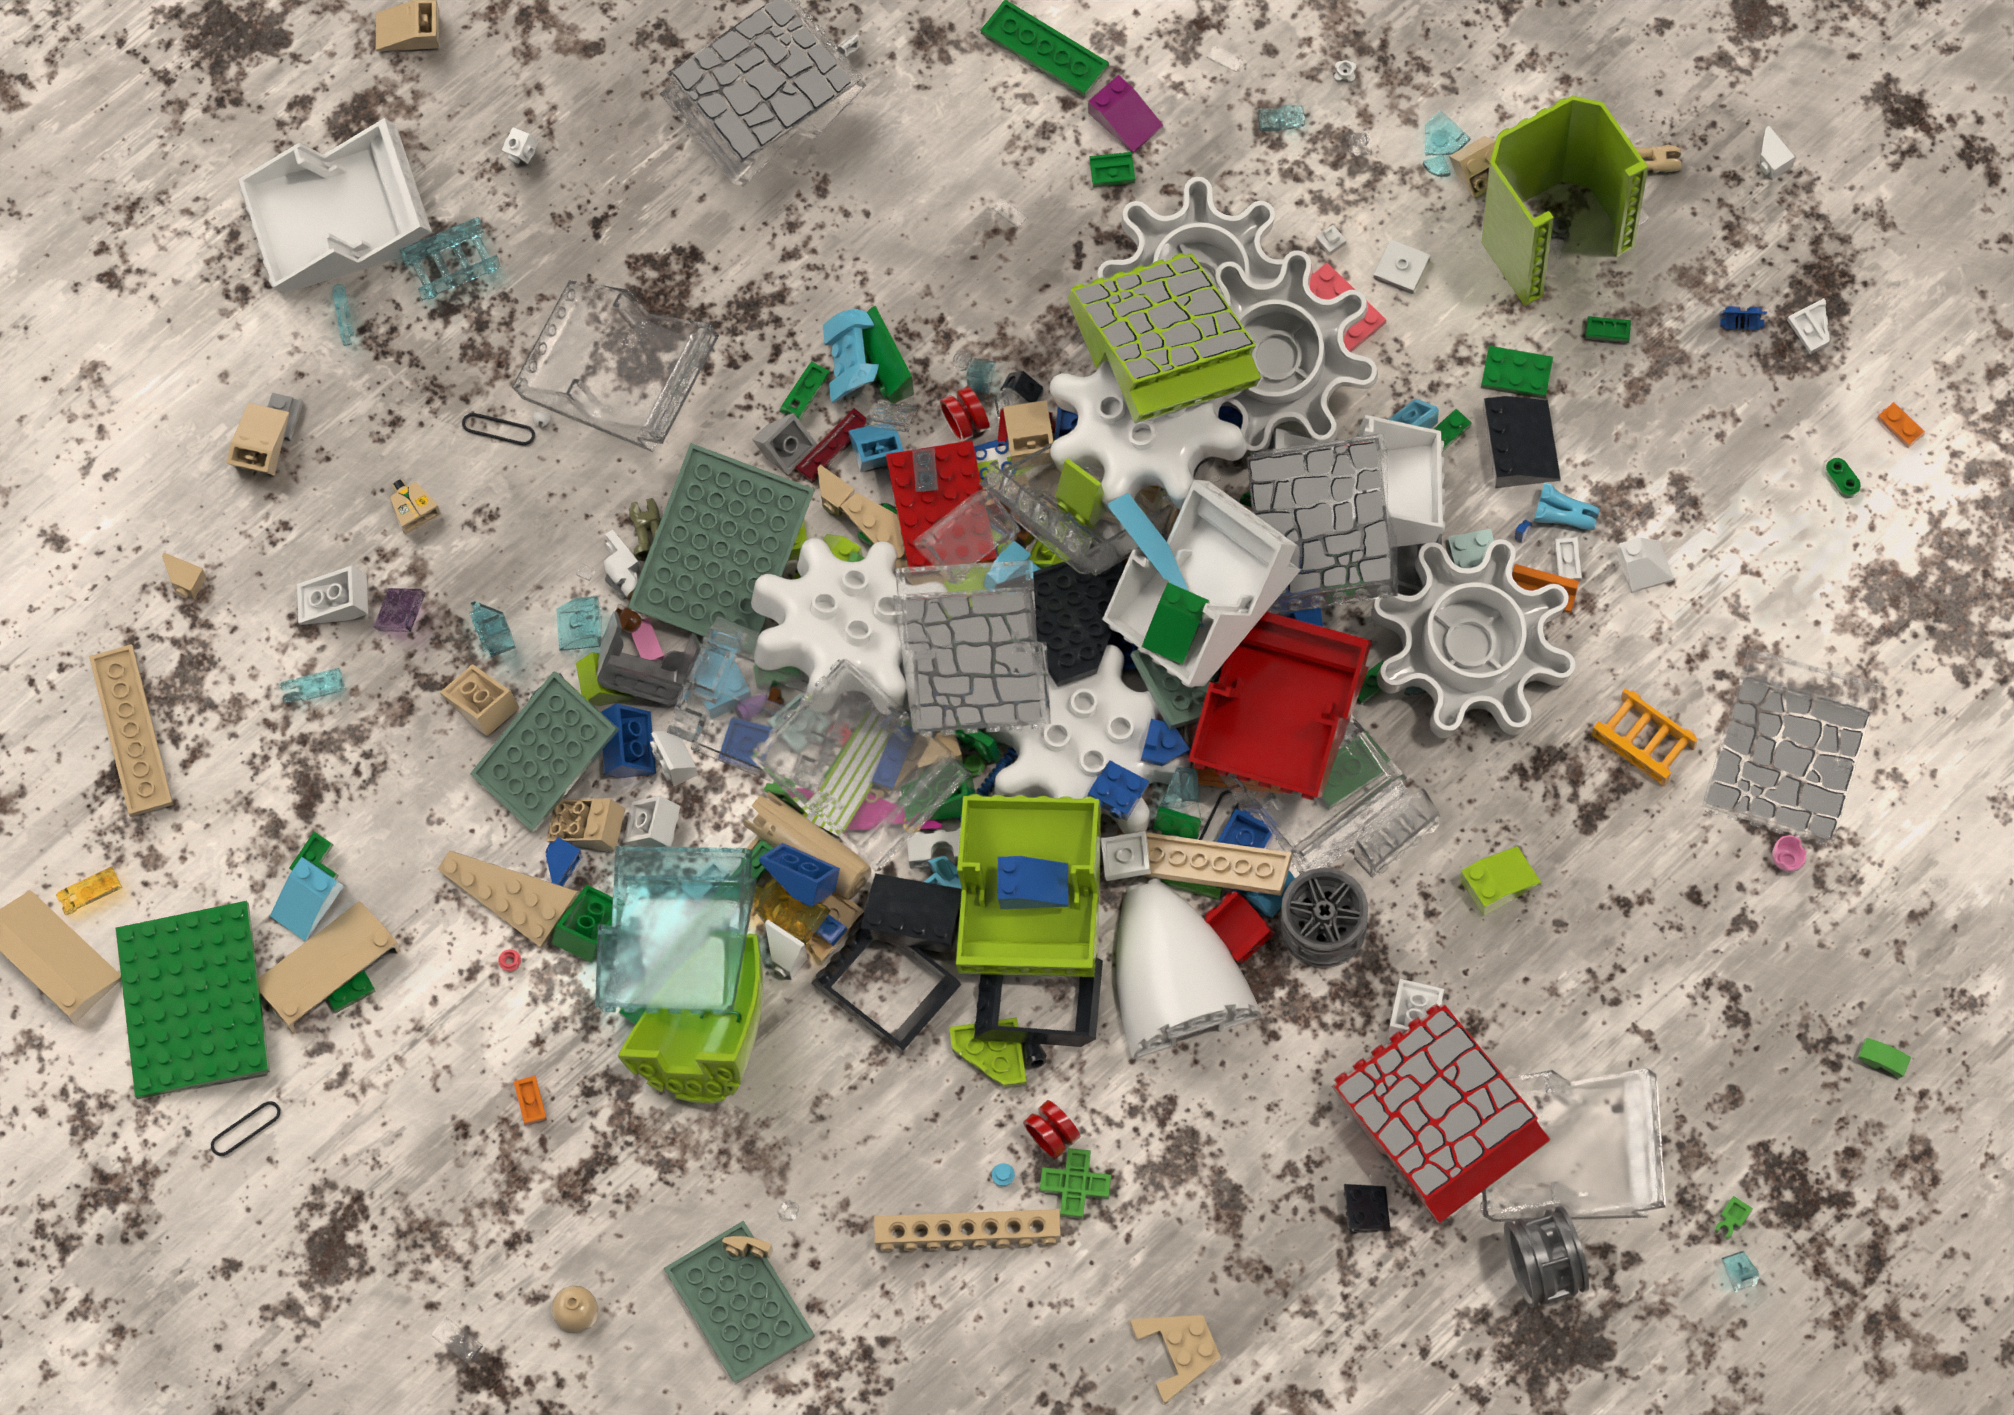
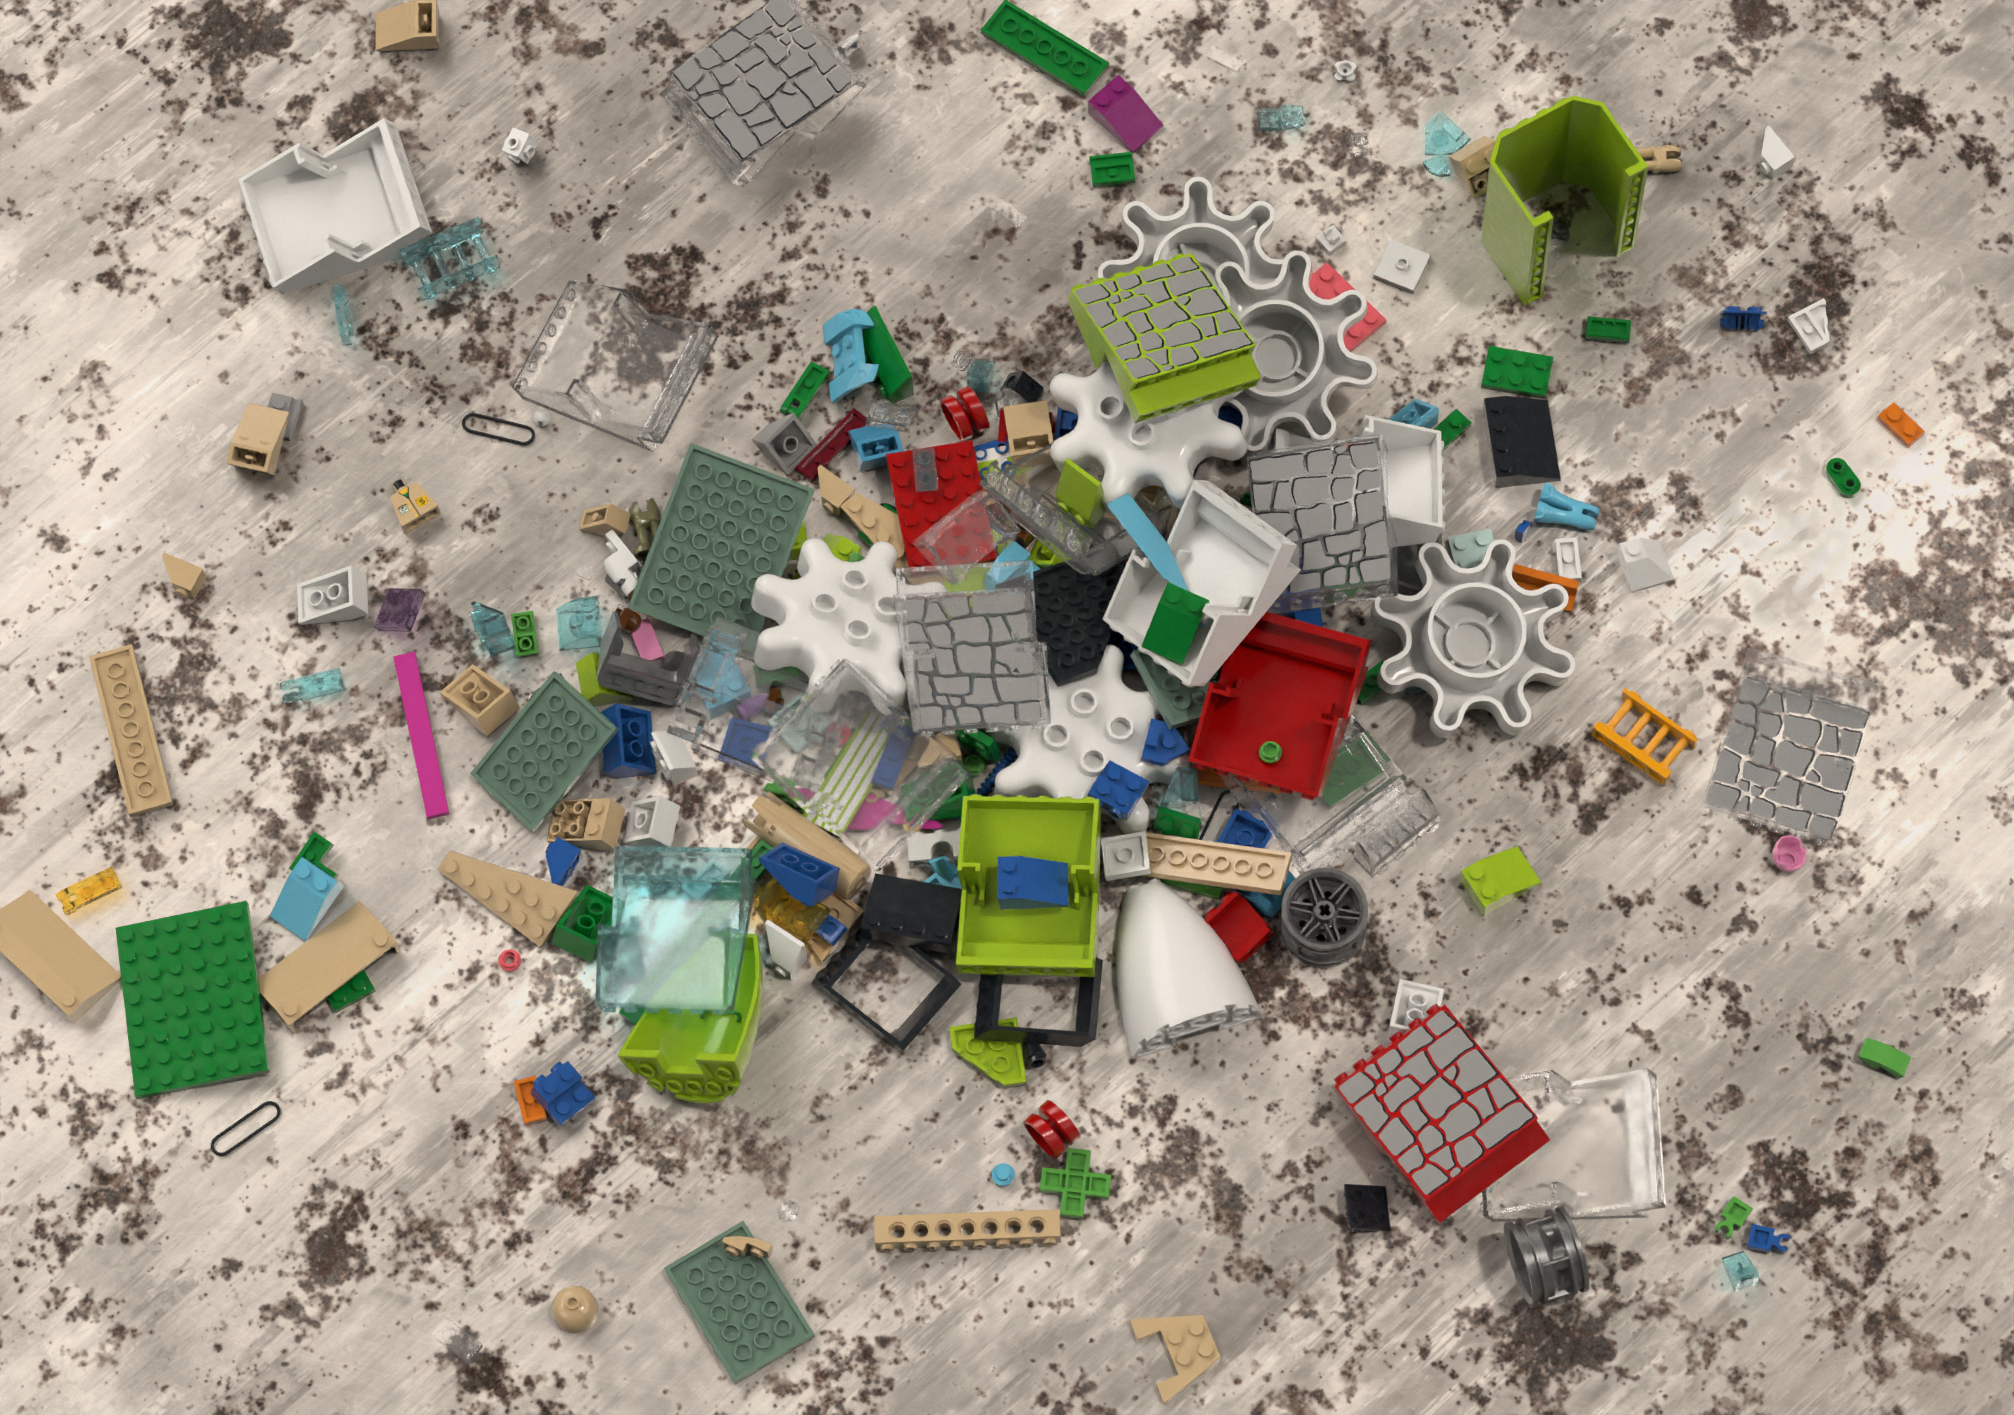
(421, 735): none -> dark pink tile
(524, 633): none -> bright green slope
(562, 1093): none -> blue plate
(604, 519): none -> tan slope
(1270, 752): none -> bright green plate
(1763, 1238): none -> blue plate

